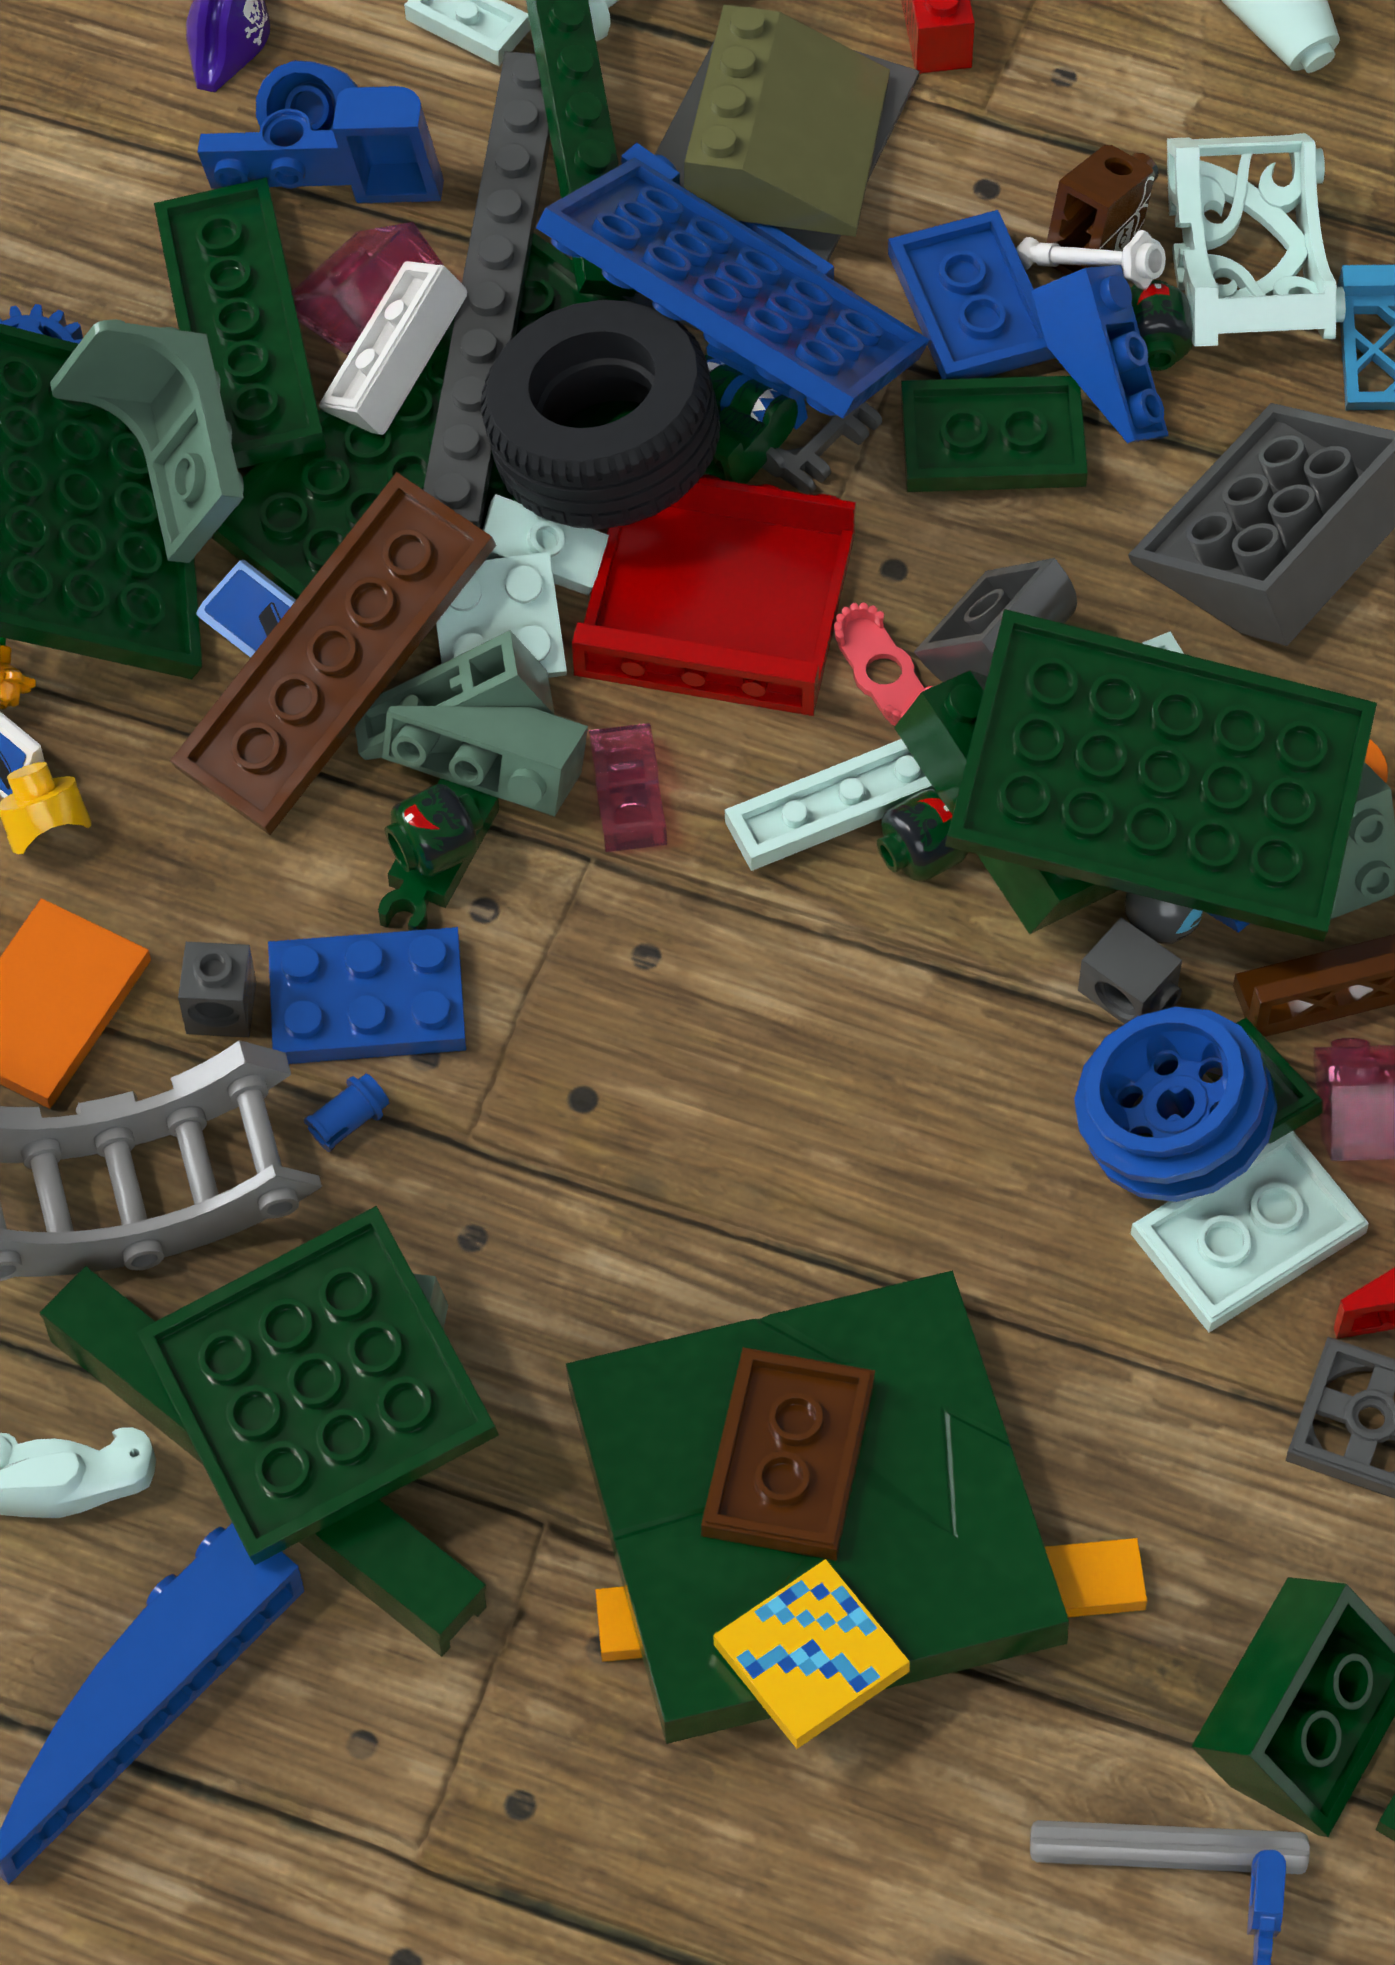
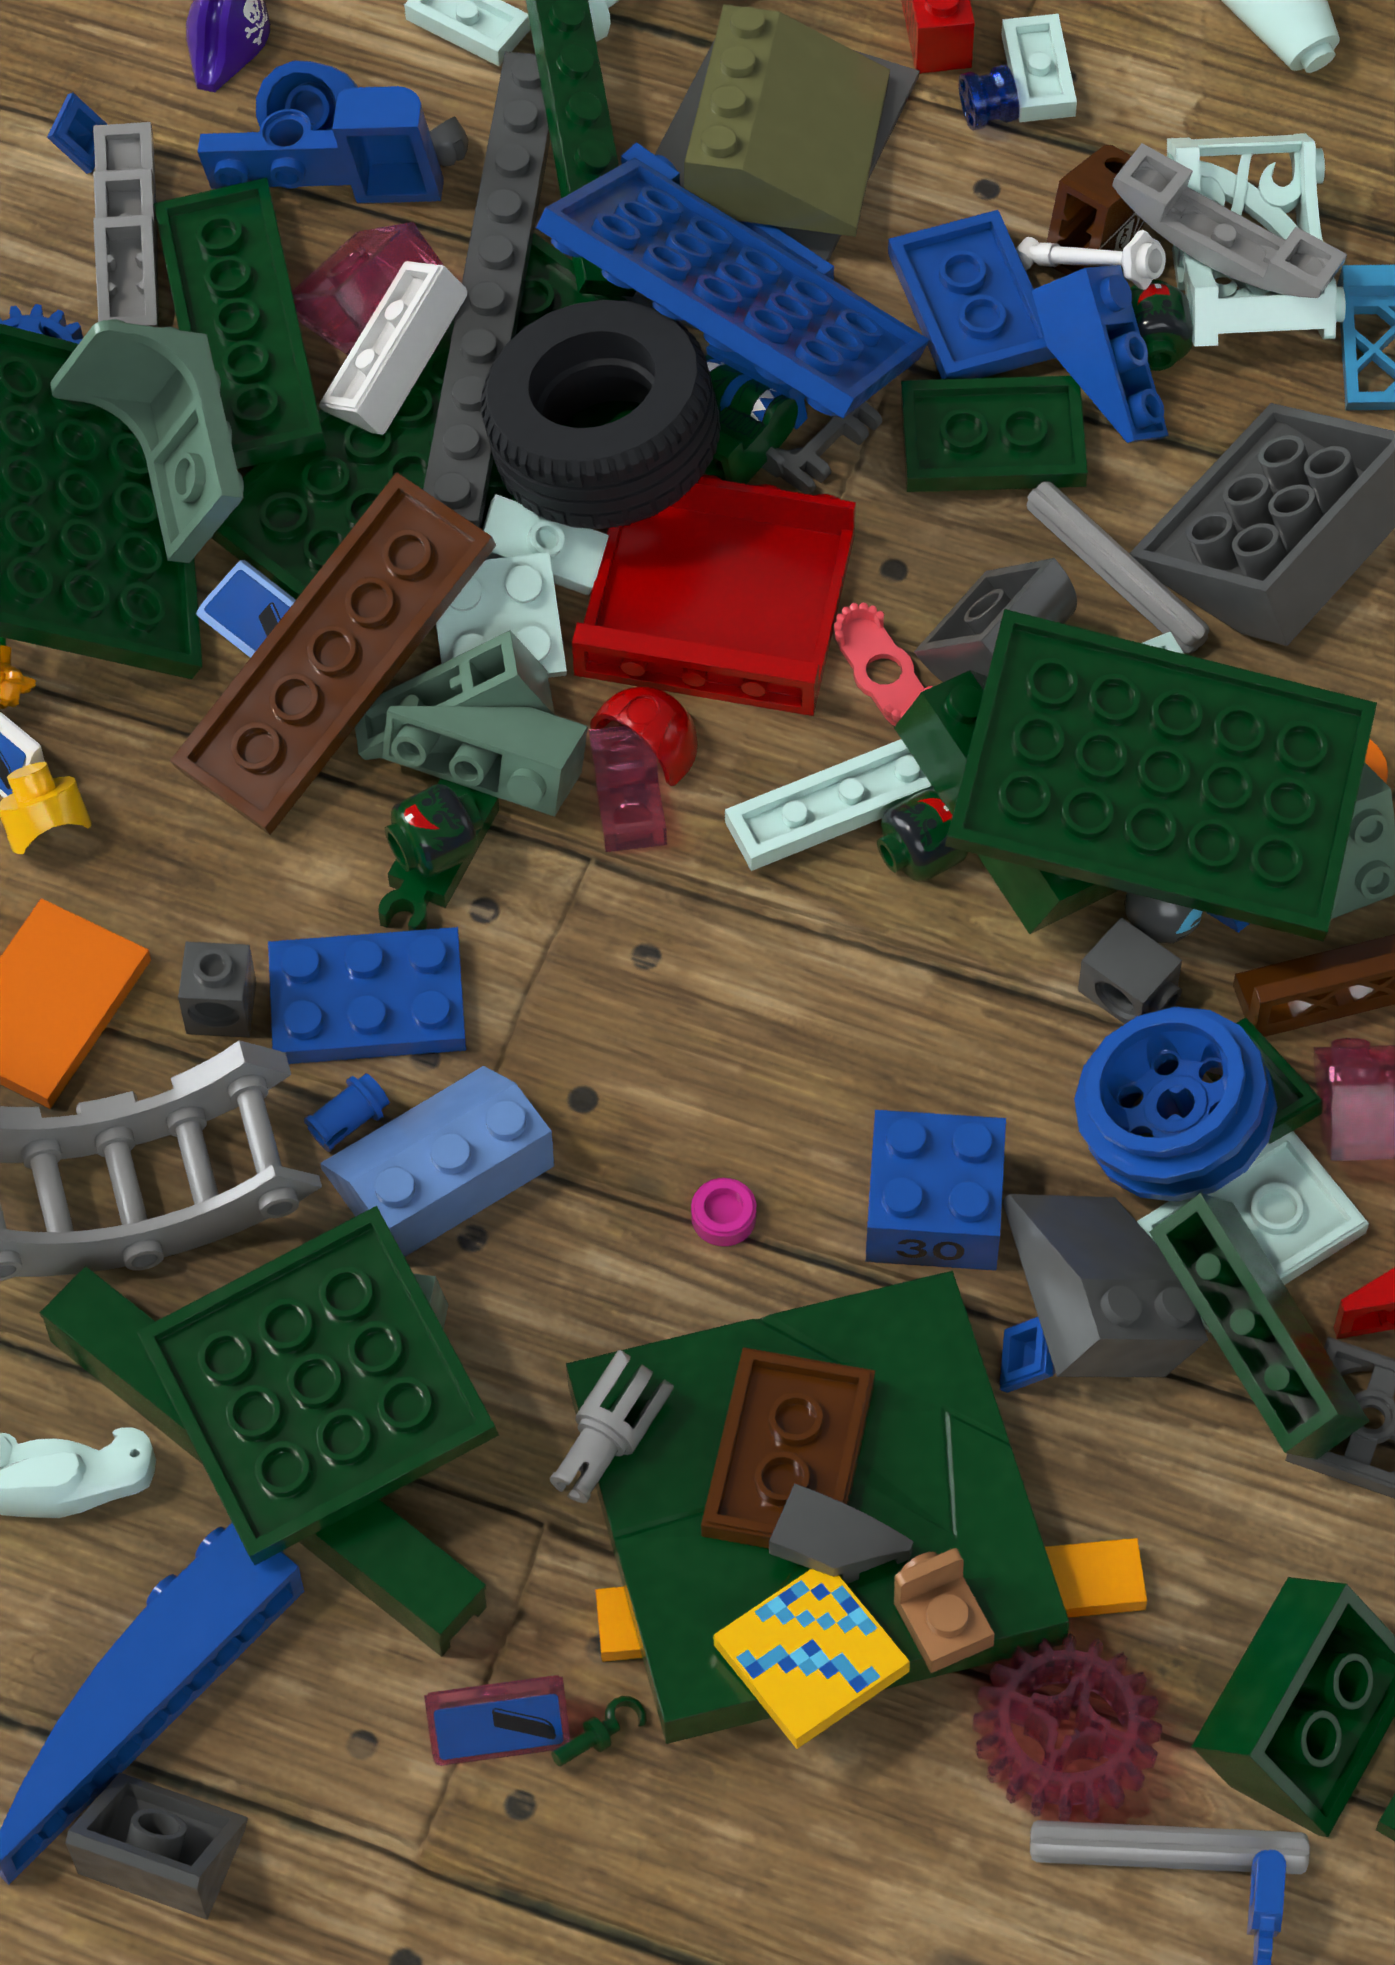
(74, 132): none -> blue slope
(126, 223): none -> light grey slope
(156, 1844): none -> dark grey slope
(445, 1158): none -> medium blue slope
(449, 142): none -> dark grey hinge
(497, 1720): none -> slope
(598, 1733): none -> dark green hand
(605, 1431): none -> light grey arm
(659, 722): none -> red helmet
(723, 1212): none -> dark pink tile
(834, 1536): none -> dark grey slope
(936, 1190): none -> blue brick
(941, 1609): none -> medium nougat bracket
(988, 97): none -> clear blue wheel
(1024, 1356): none -> blue slope
(1039, 67): none -> light aqua plate
(1091, 1738): none -> clear pink gear
(1101, 1288): none -> dark grey slope
(1117, 567): none -> light grey axle
(1219, 237): none -> light grey slope
(1259, 1327): none -> dark green brick

